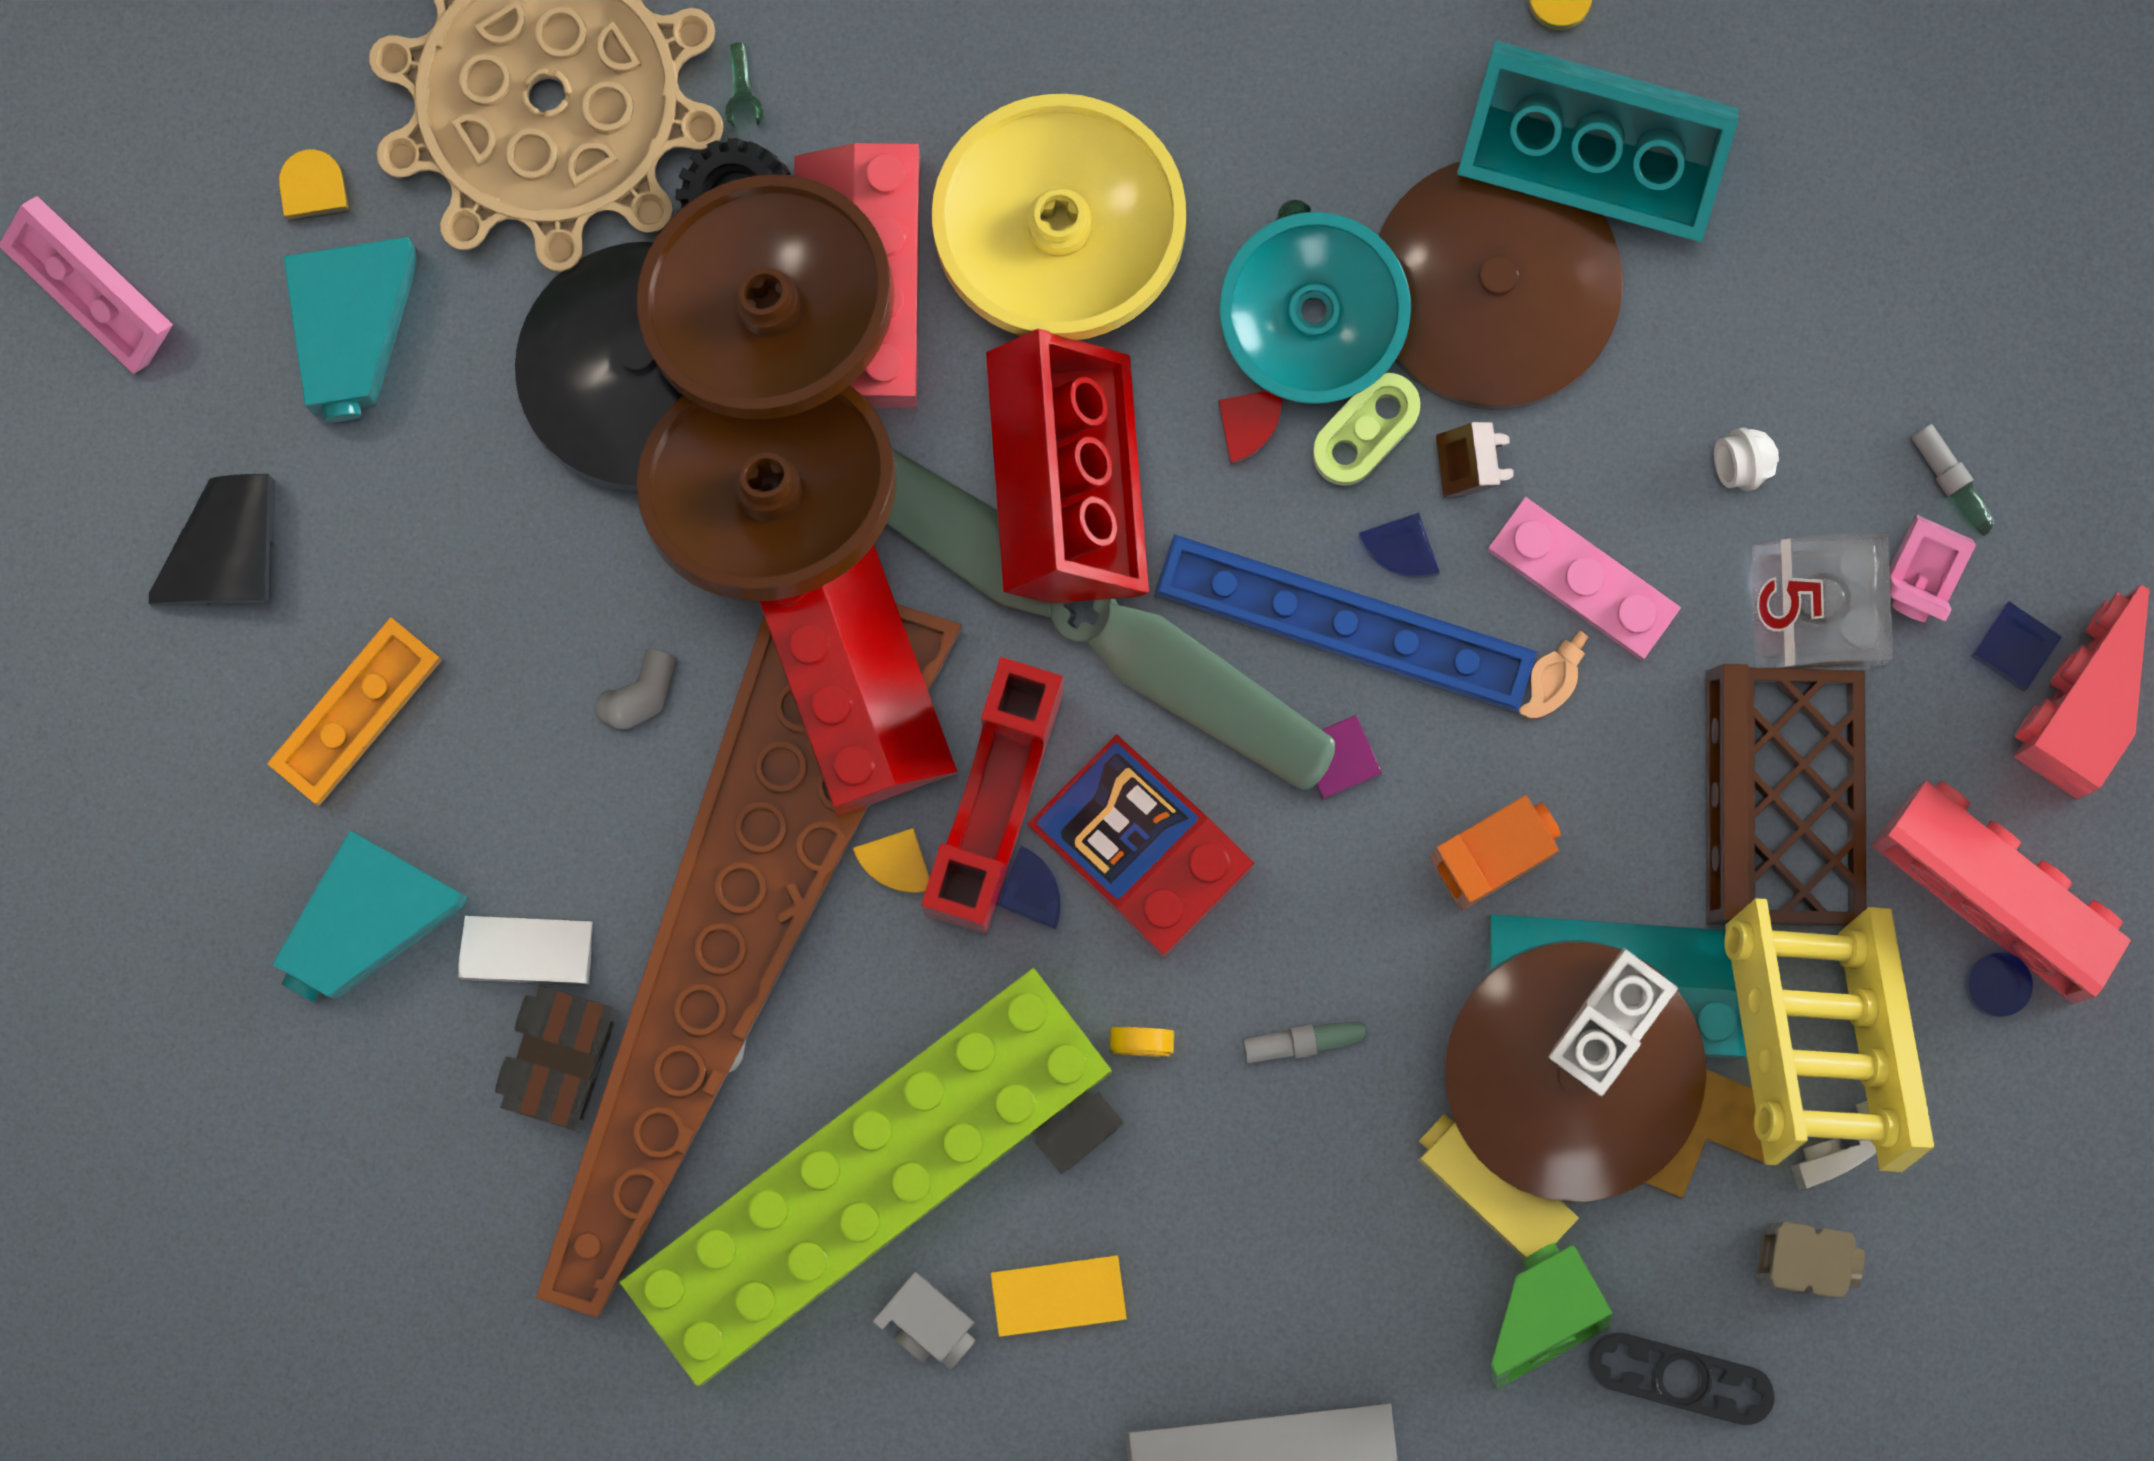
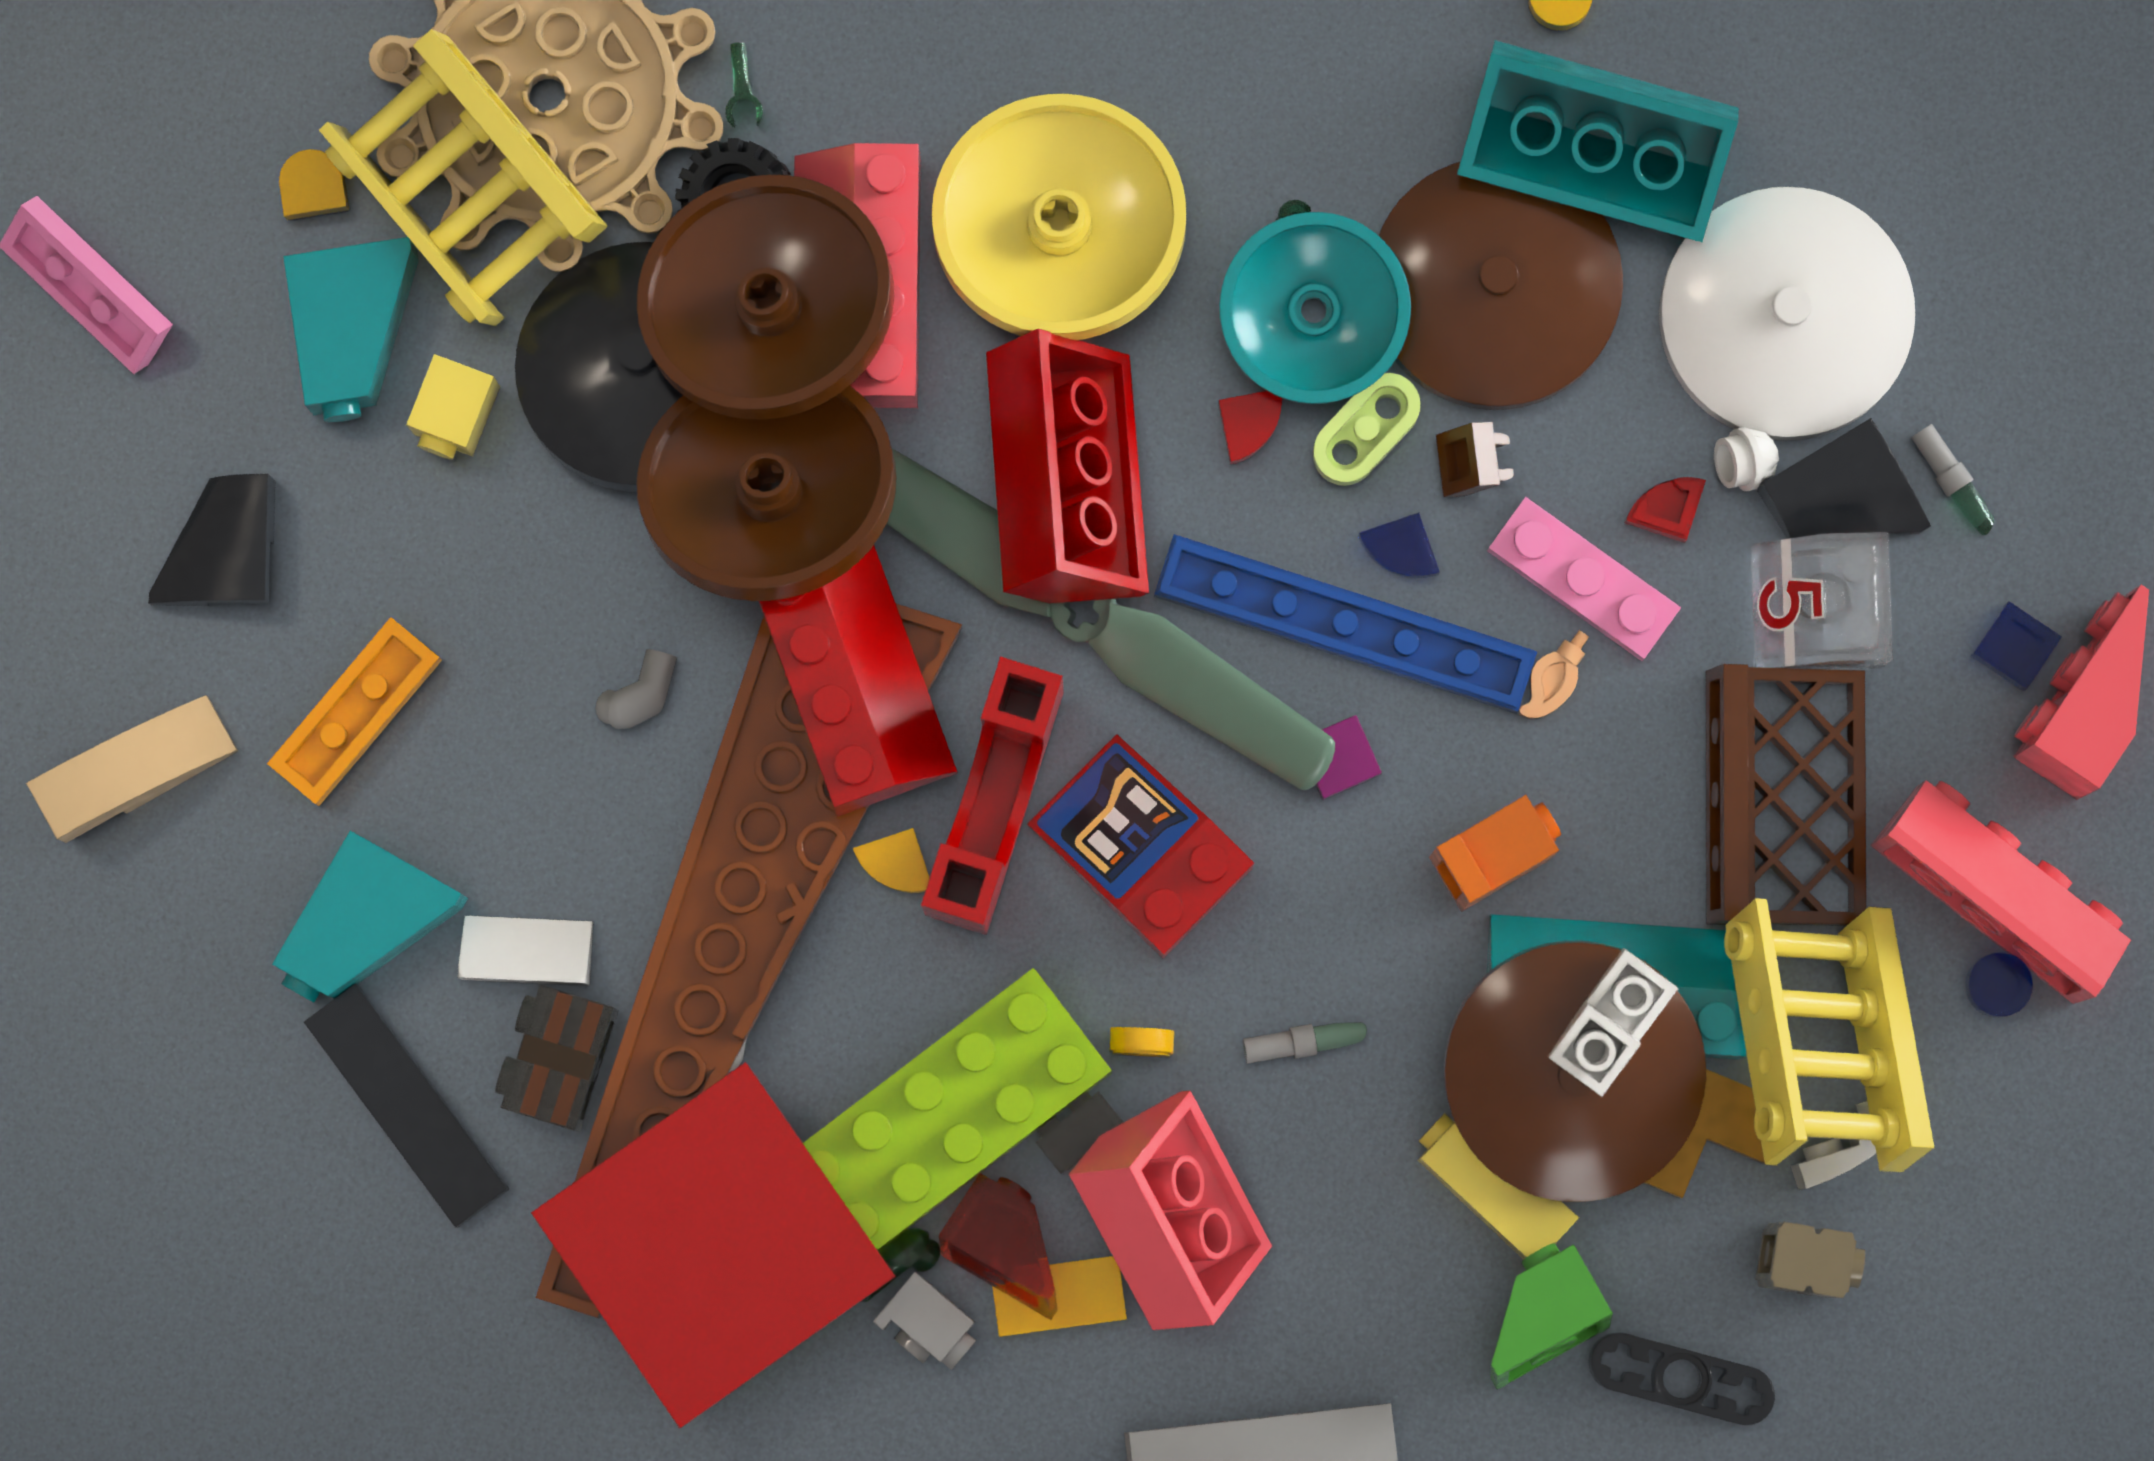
(131, 768): none -> tan slope
(406, 1105): none -> black tile
(452, 408): none -> light yellow brick
(523, 167): none -> light yellow fence
(713, 1245): none -> red tile
(907, 1250): none -> clear green arm
(1001, 1242): none -> clear red slope
(1032, 890): clear blue tile -> none
(1172, 1213): none -> coral slope
(1668, 508): none -> red tile
(1787, 313): none -> white dish
(1845, 489): none -> black slope
(1928, 569): bright pink bracket -> none

